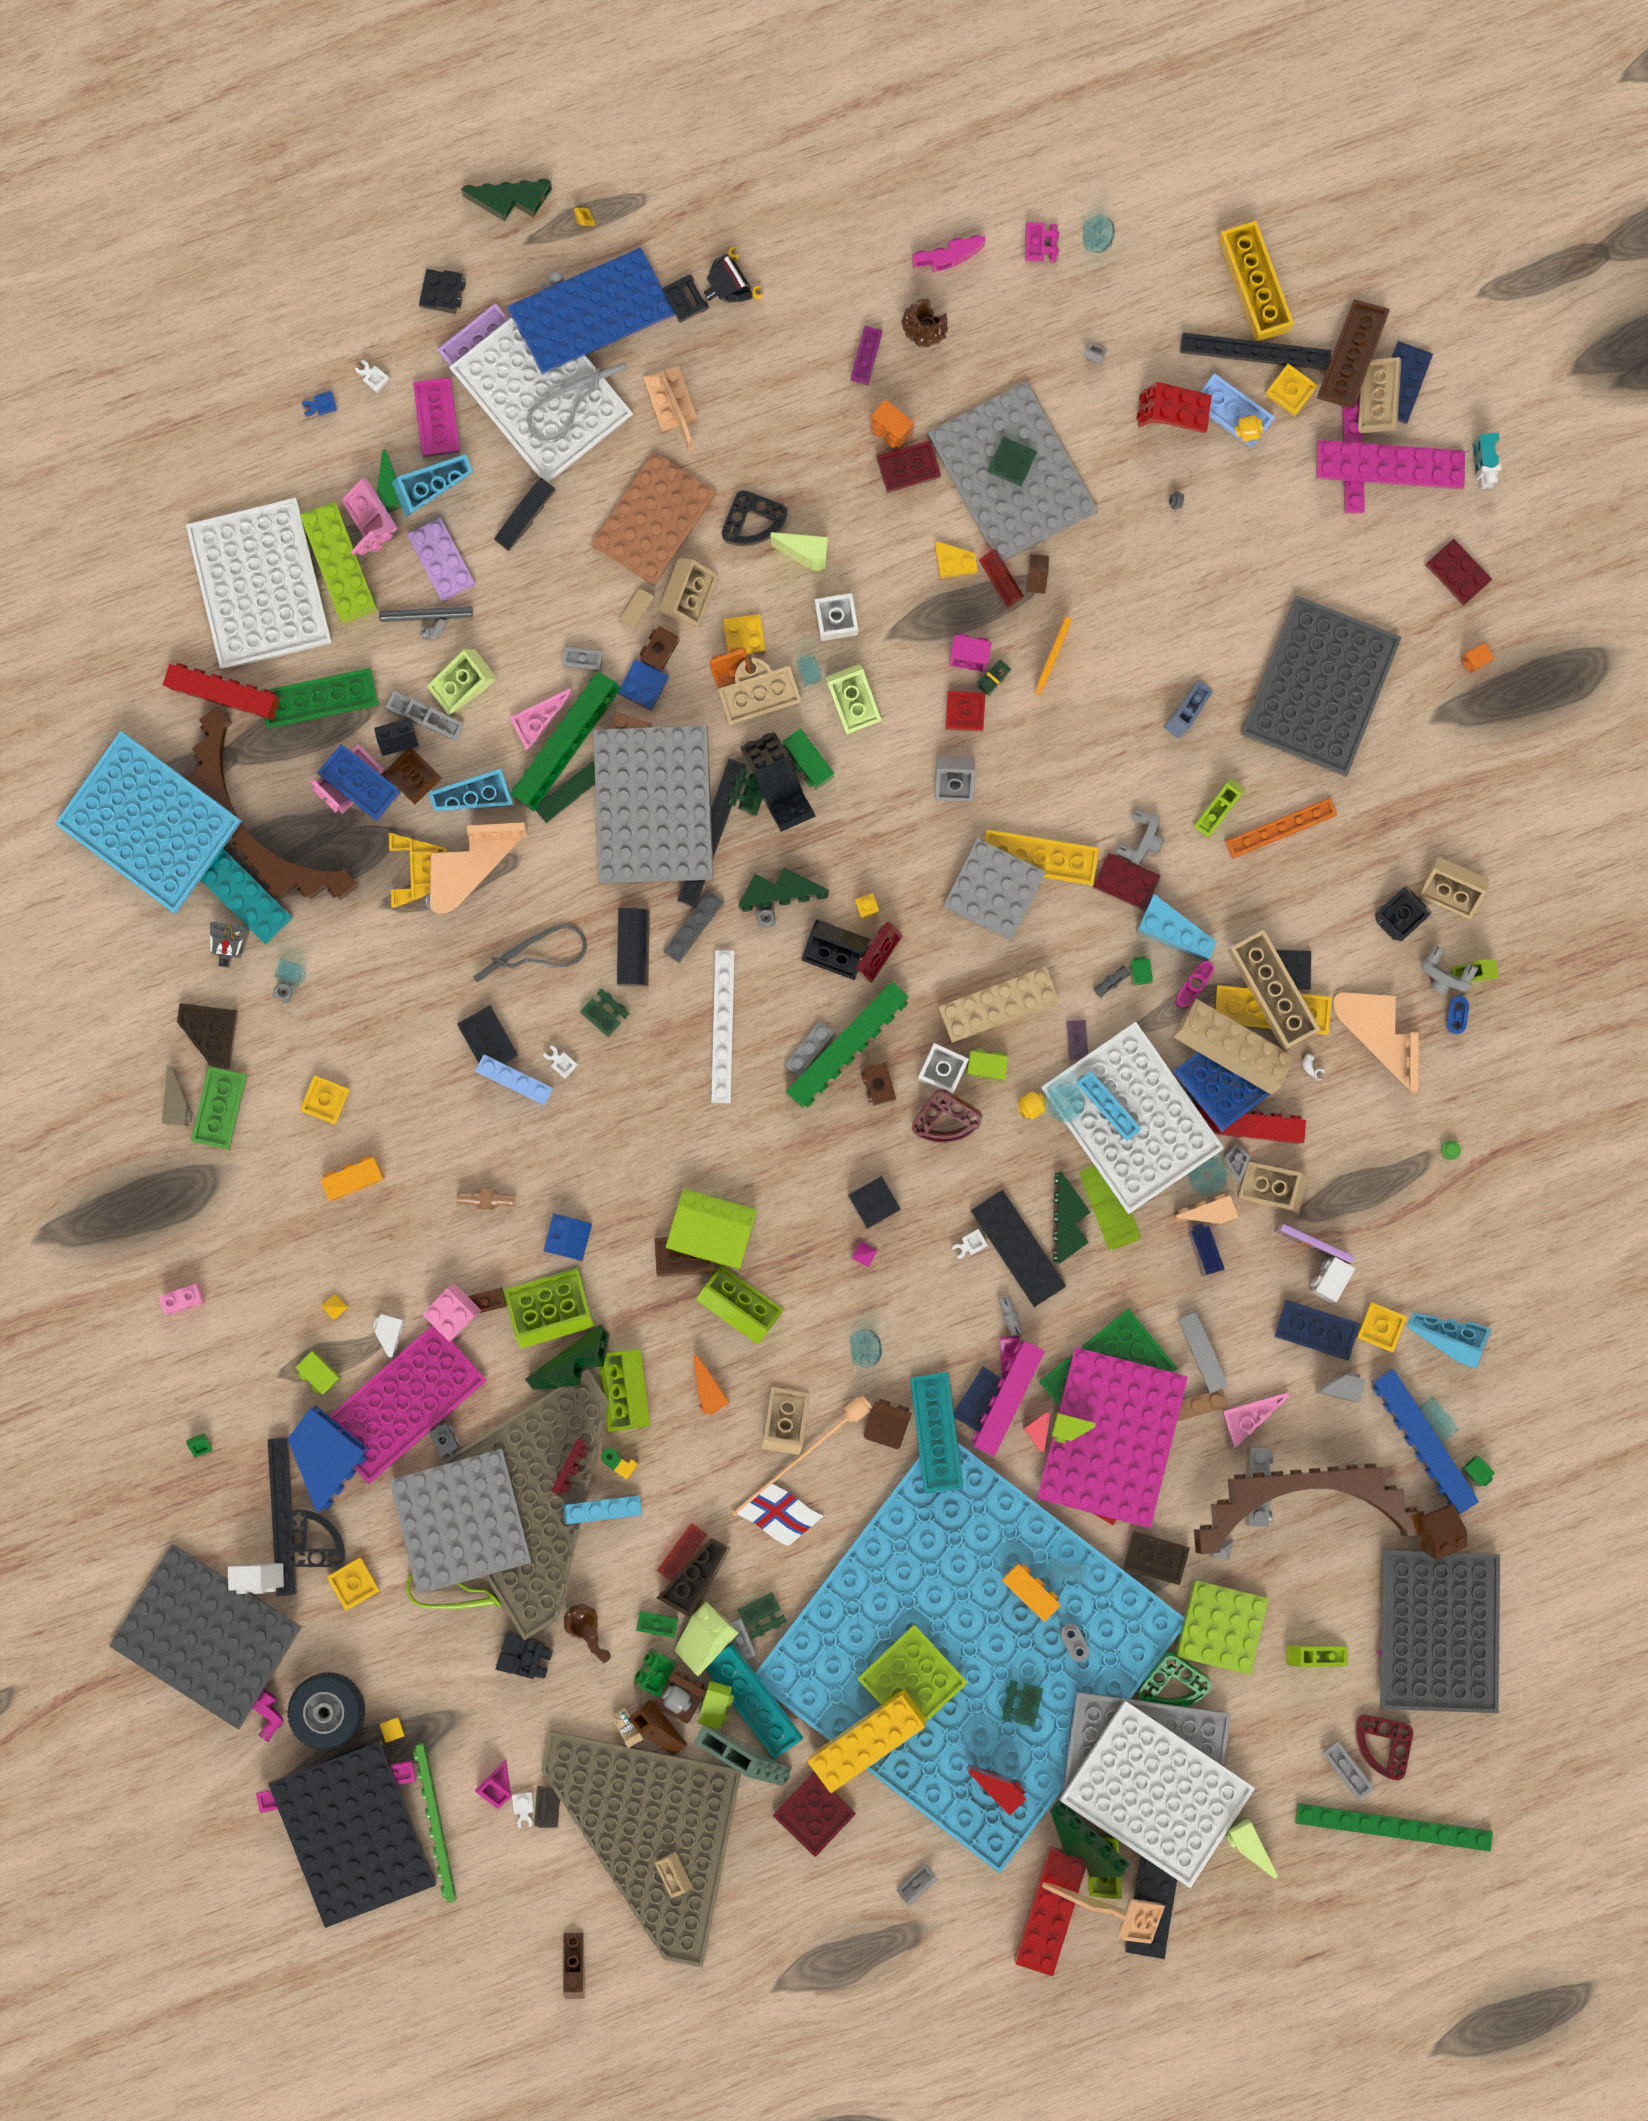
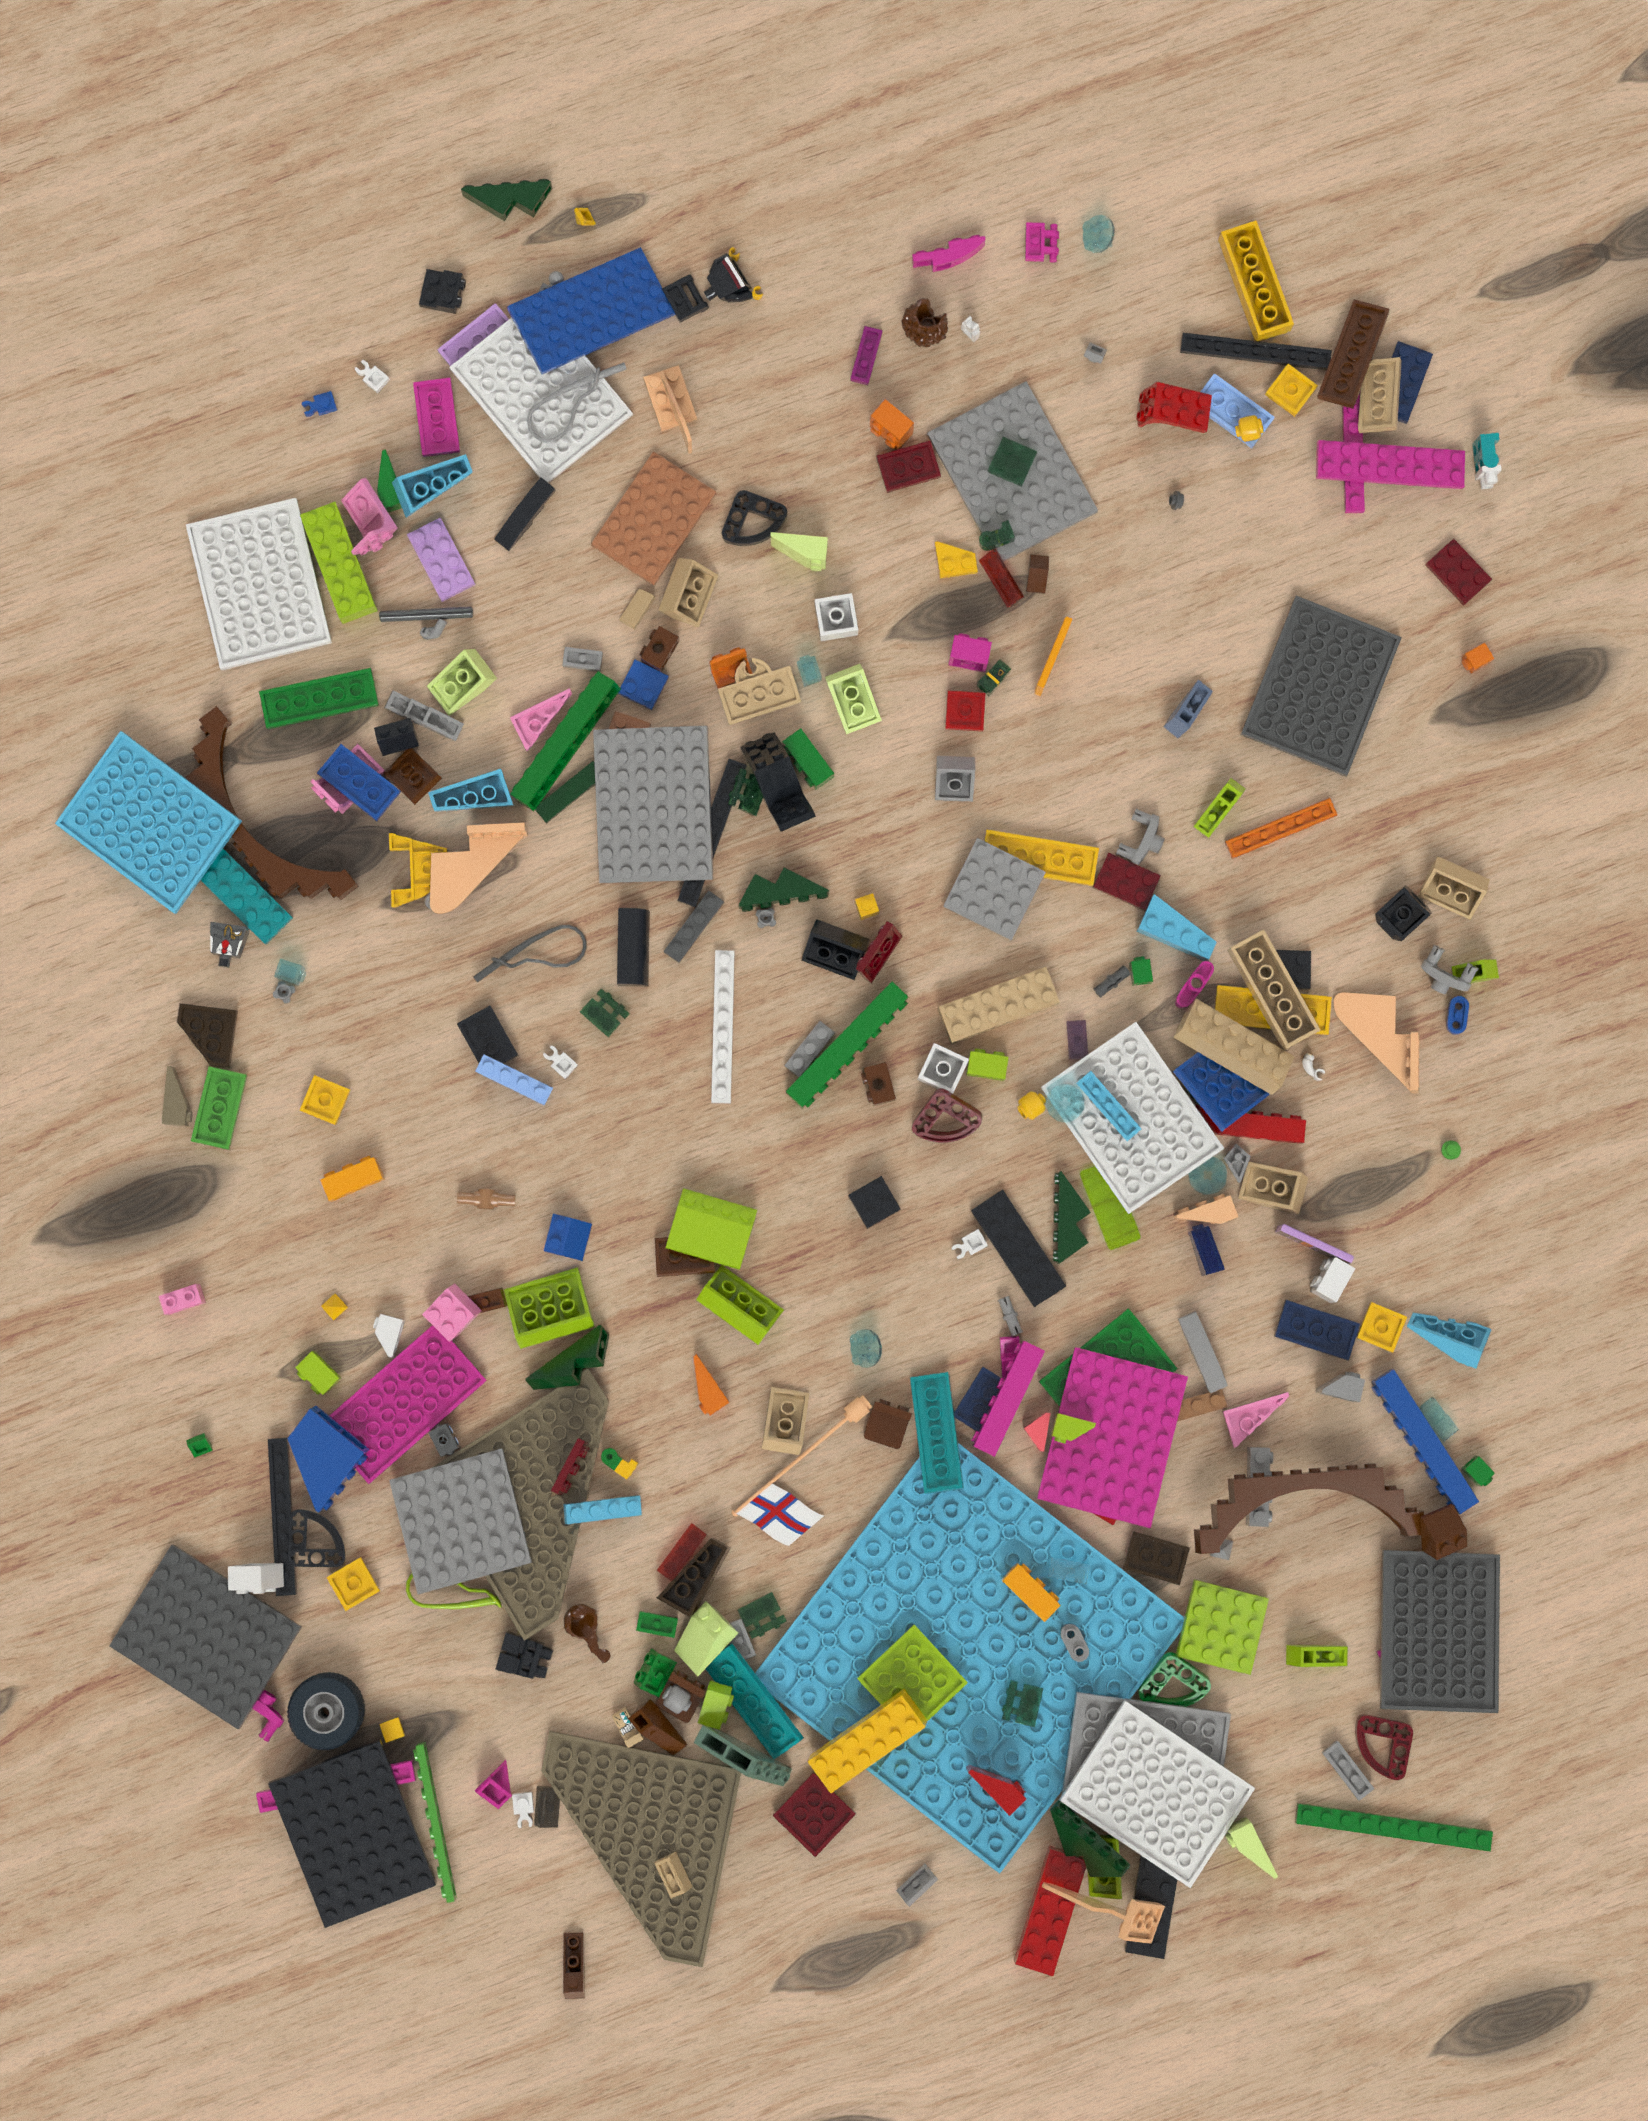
(222, 692): red brick -> none
(626, 1390): lime slope -> none
(744, 633): yellow plate -> none
(864, 1254): dark pink slope -> none
(971, 329): none -> white plate
(996, 538): none -> clear green leg

